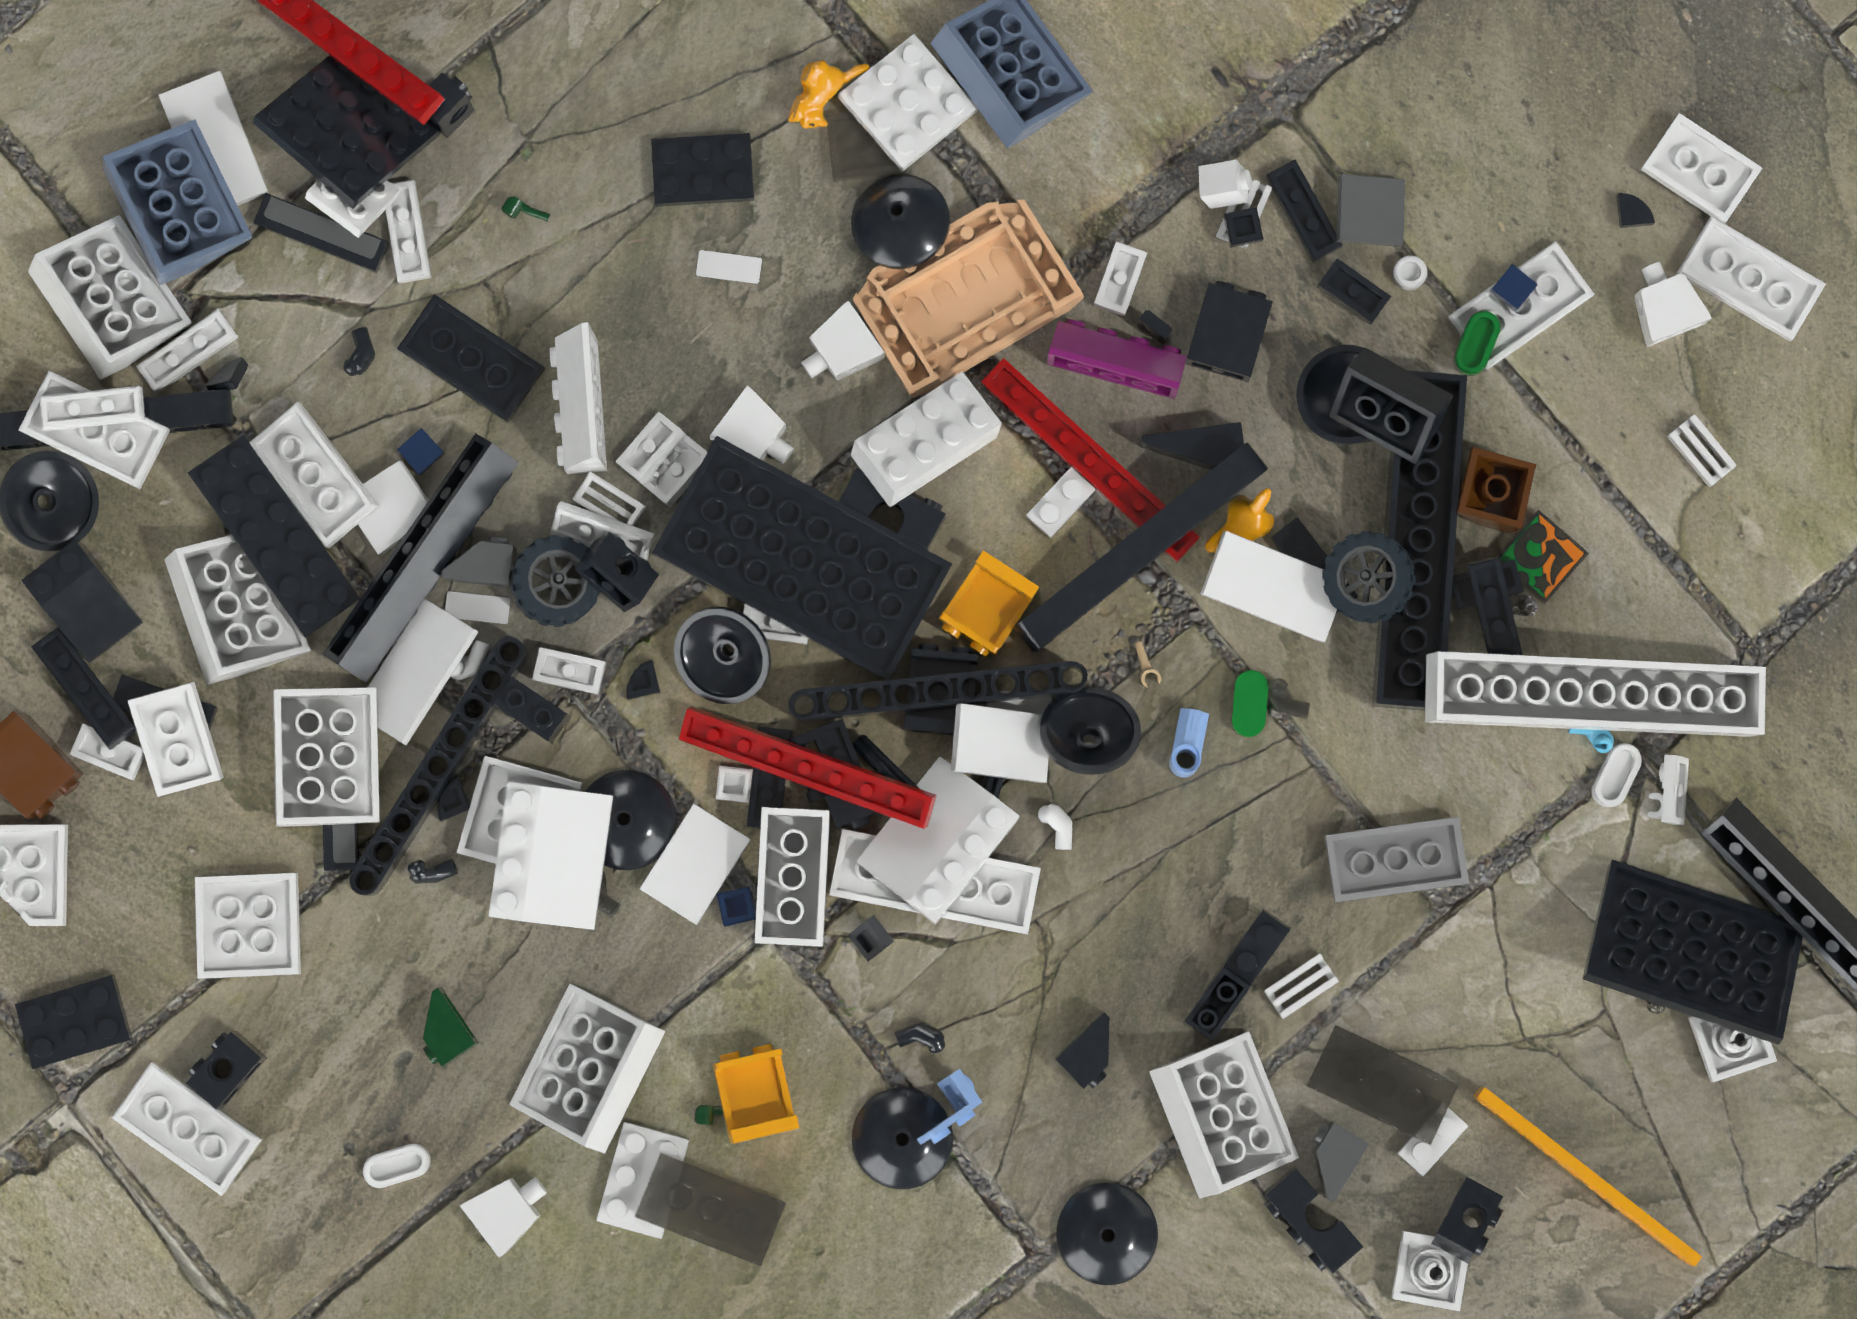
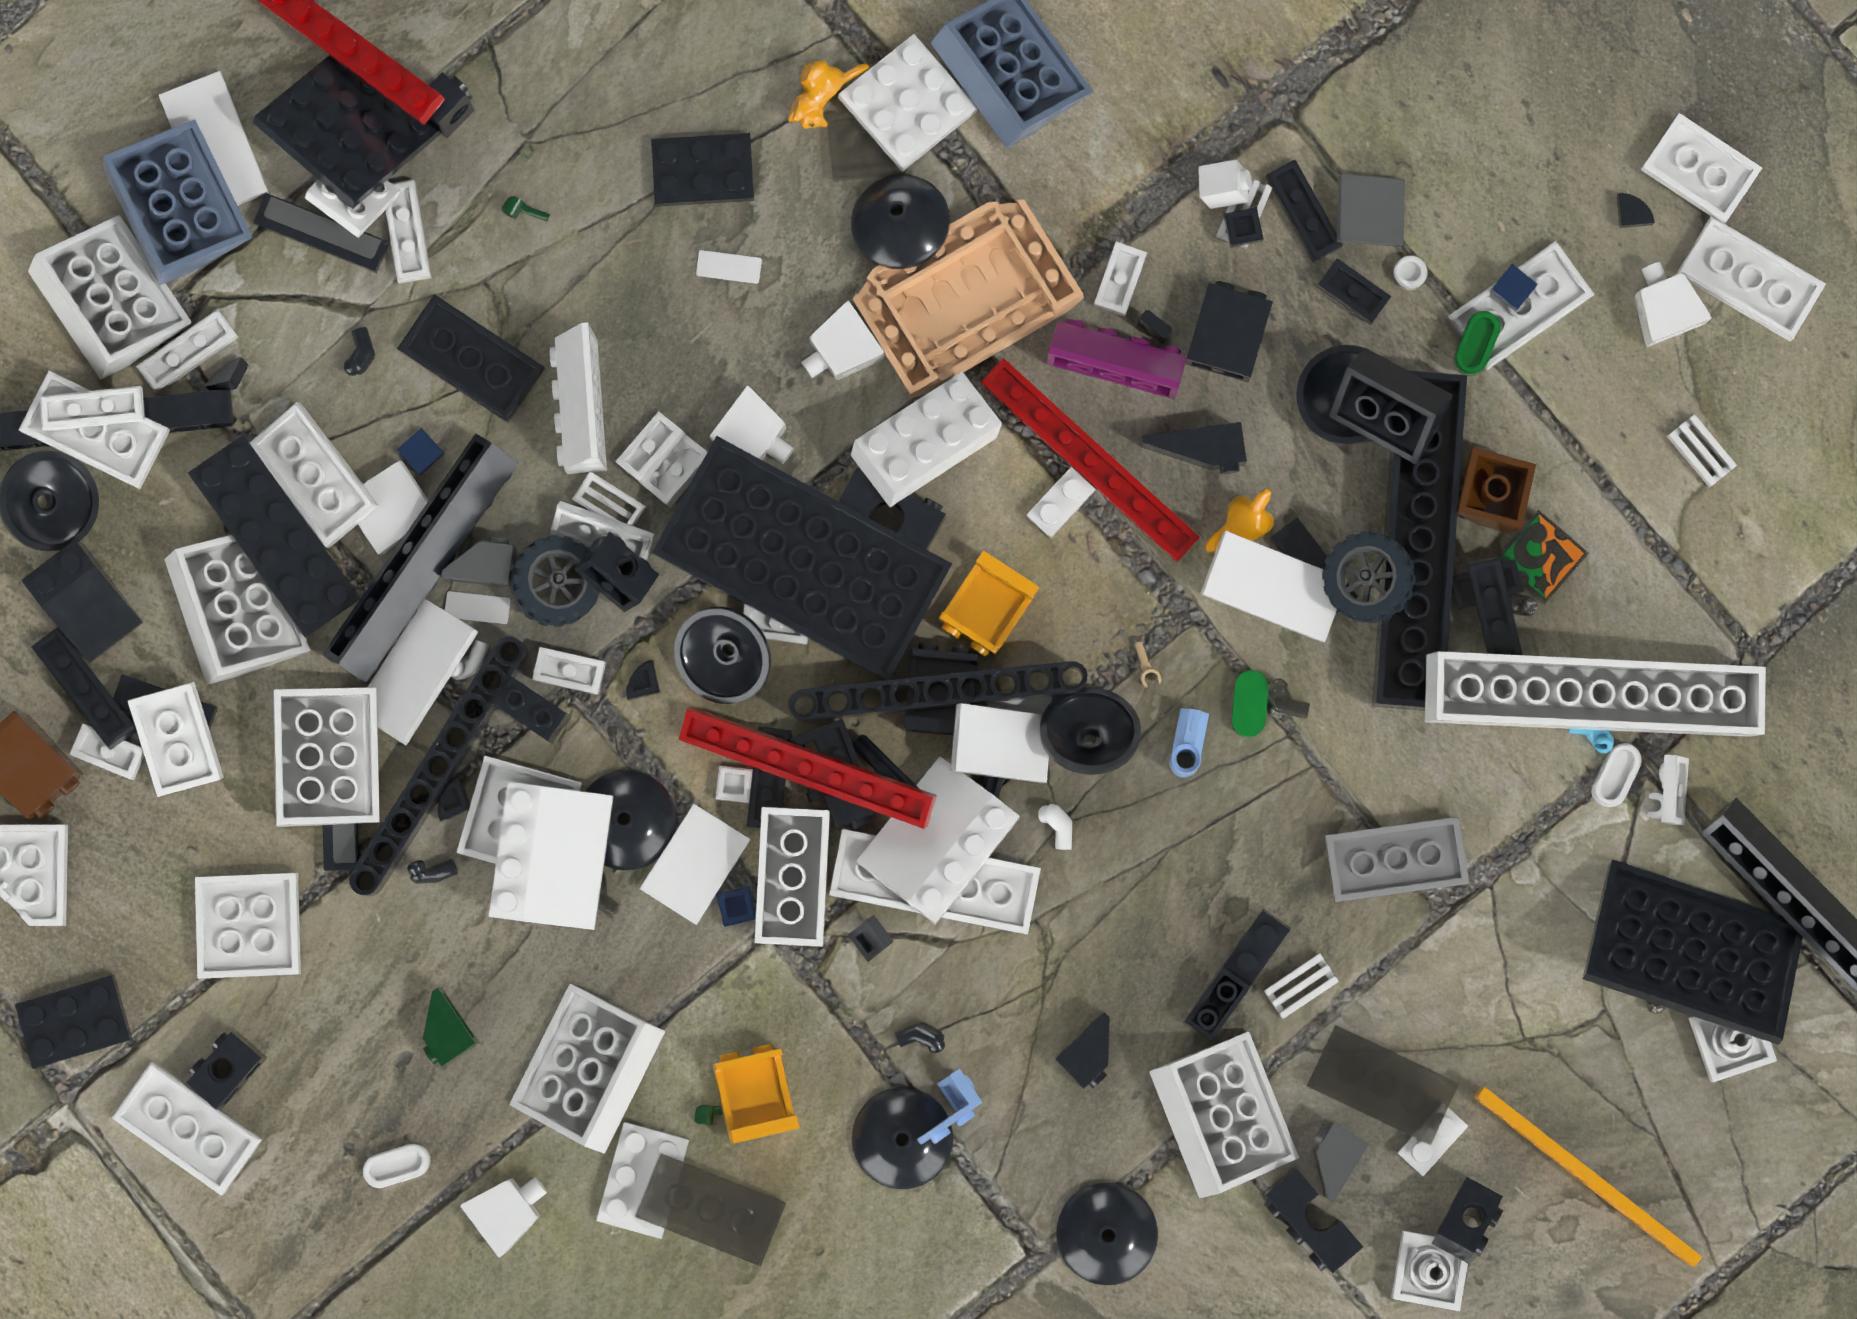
(1141, 547): black beam -> none

